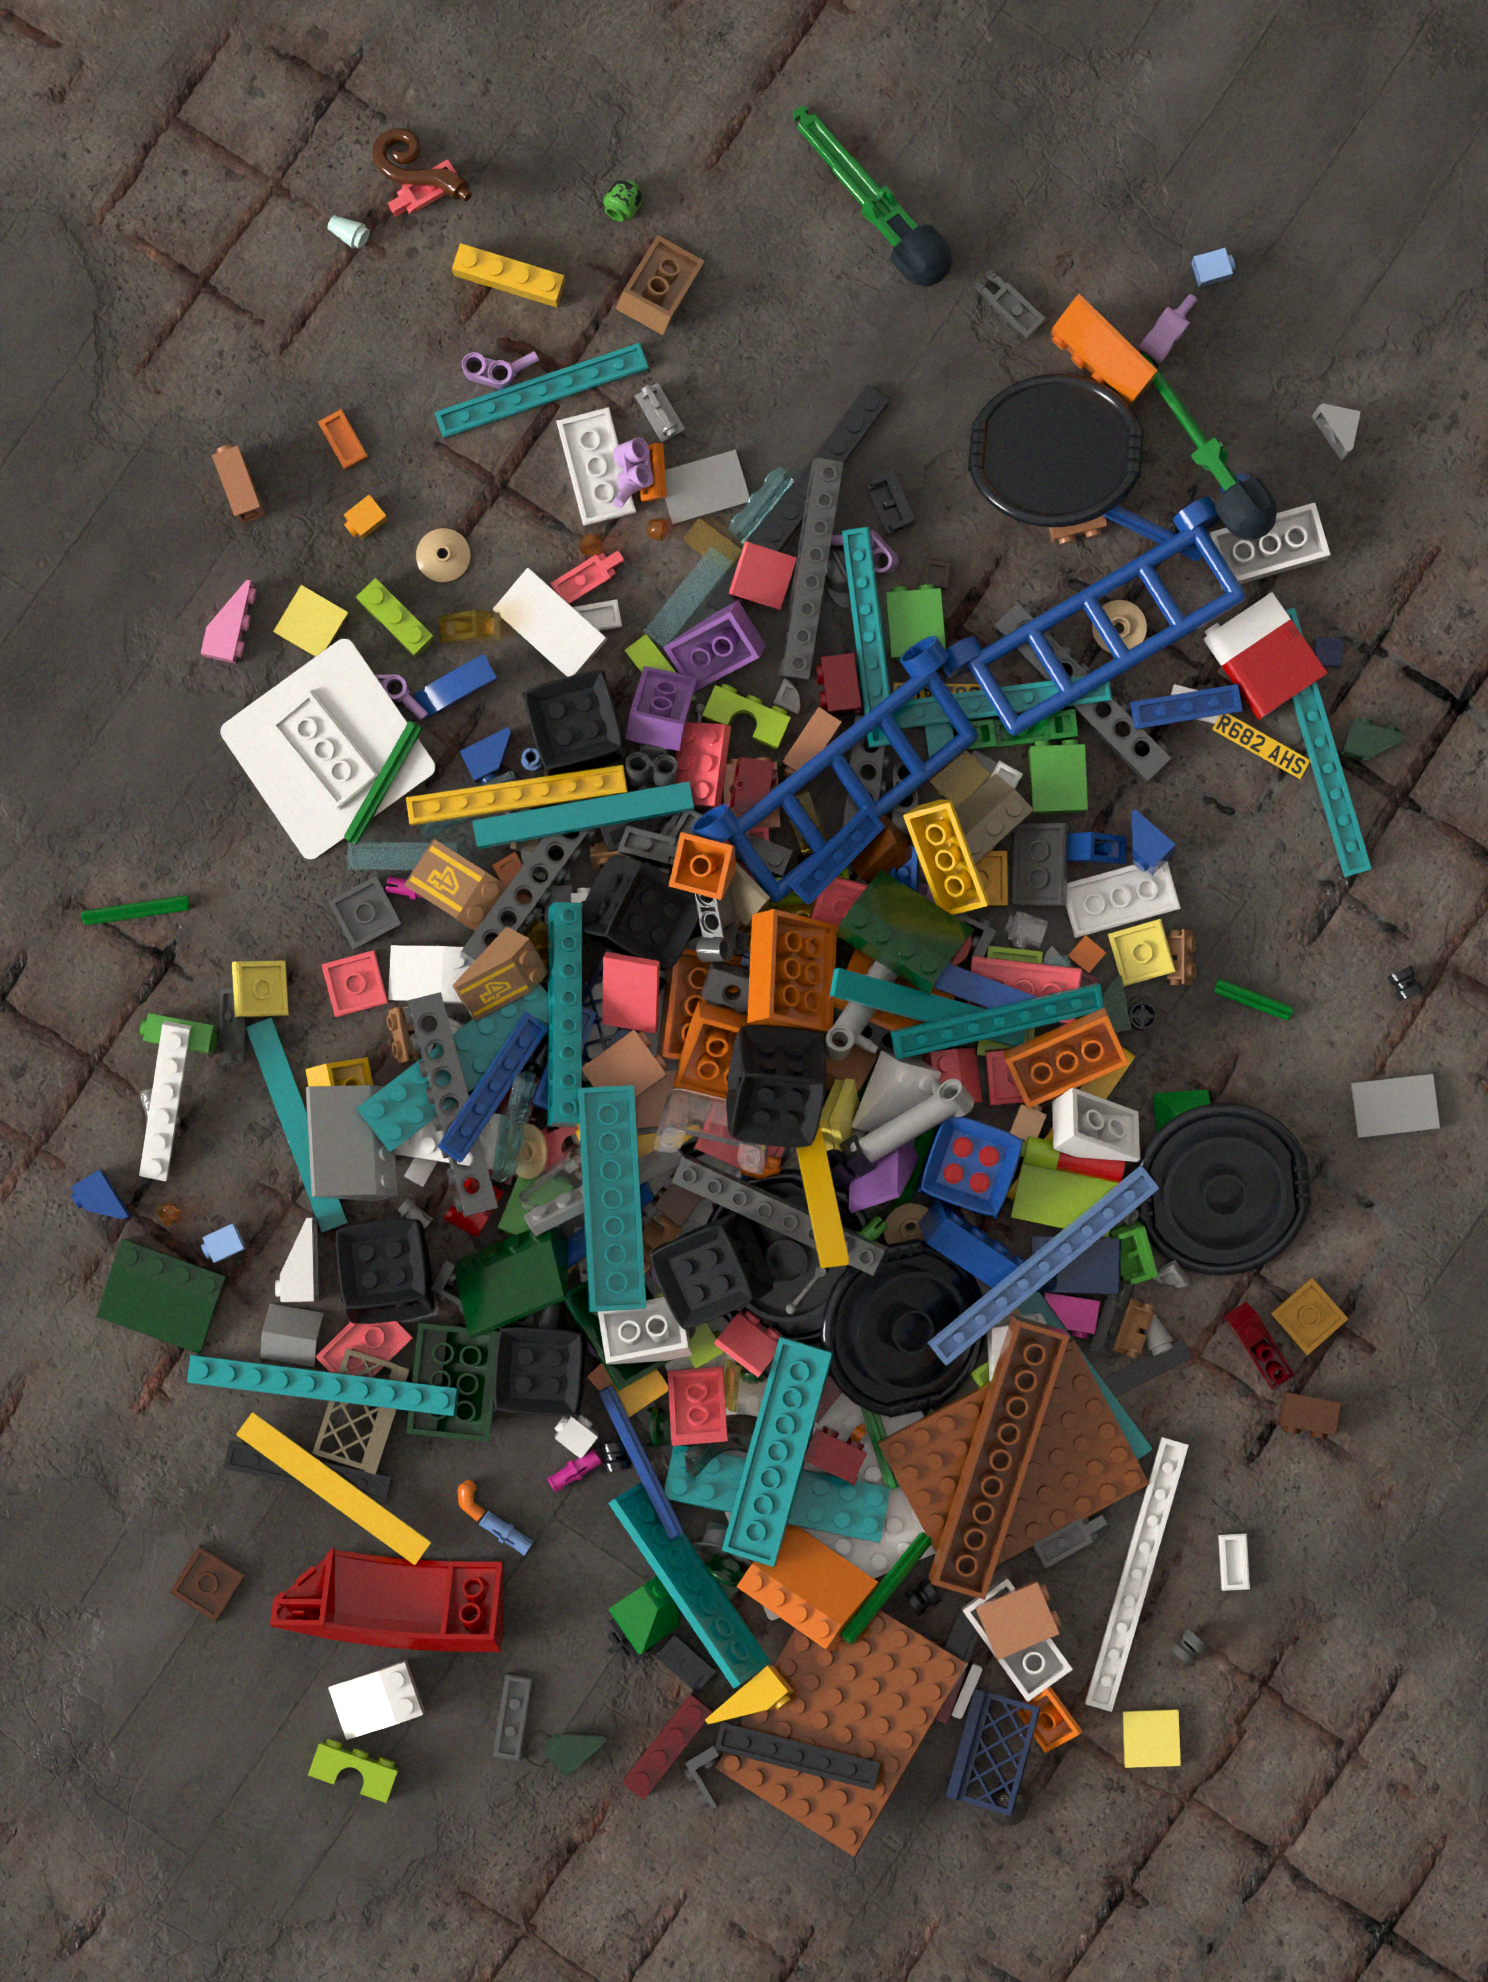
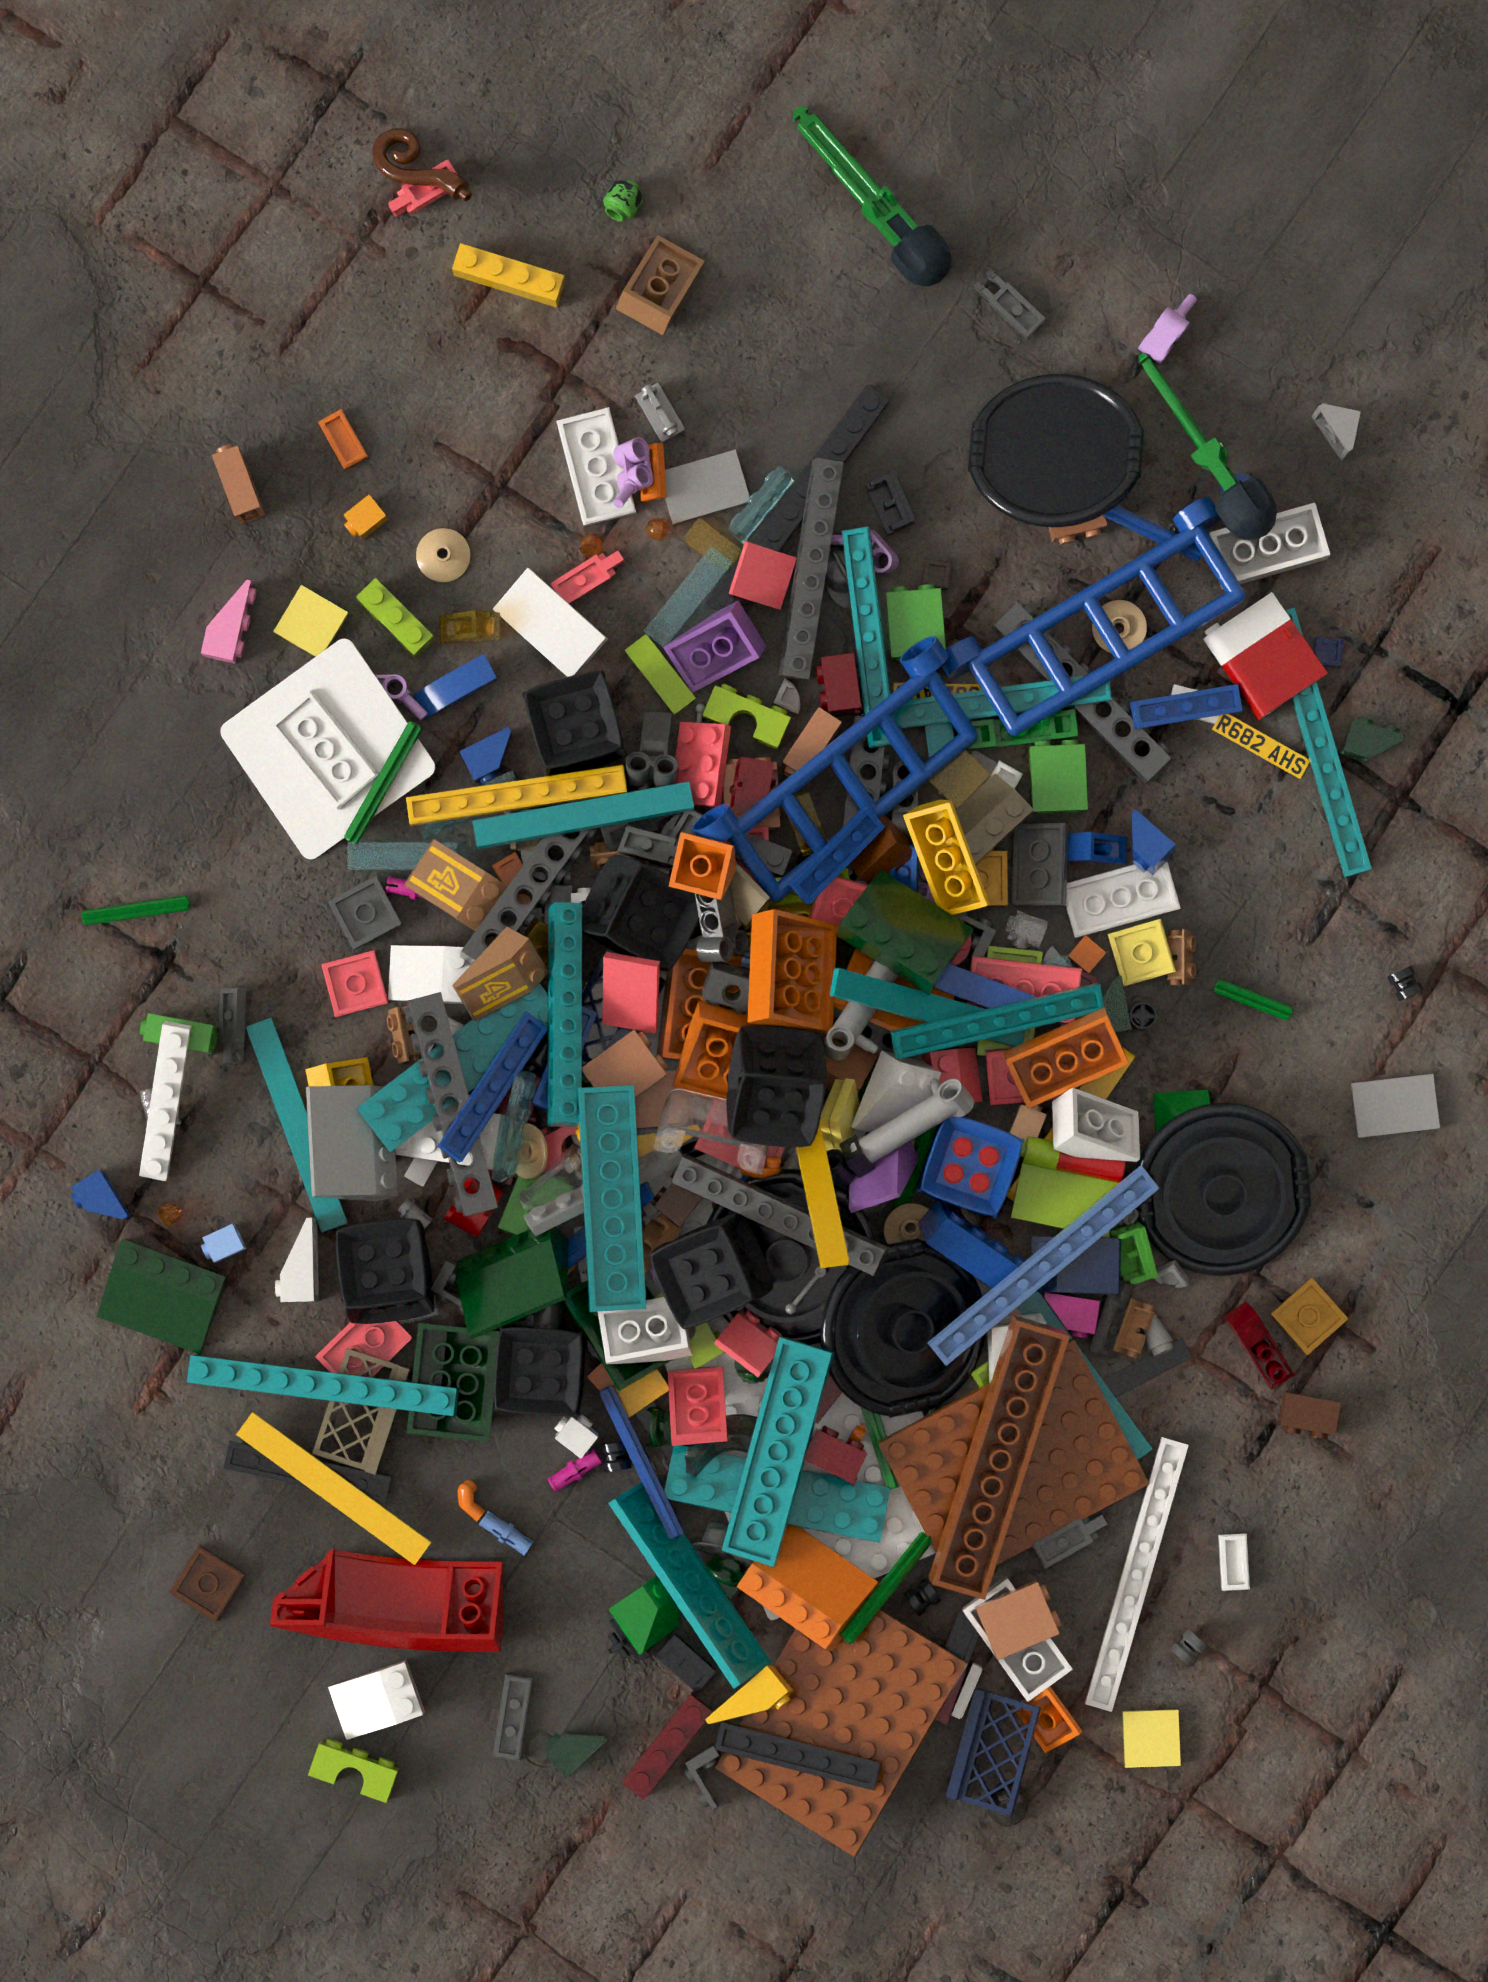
(260, 988): light yellow tile -> none
(291, 1335): light grey slope -> none
(351, 232): light aqua cone -> none
(489, 366): lavender beam -> none
(527, 754): medium blue pin -> none
(541, 390): teal tile -> none
(602, 615): white tile -> none
(661, 708): medium lavender slope -> none
(731, 1383): clear yellow piece -> none
(869, 1230): bright green pin -> none
(1102, 351): orange slope -> none
(1213, 267): light blue brick -> none

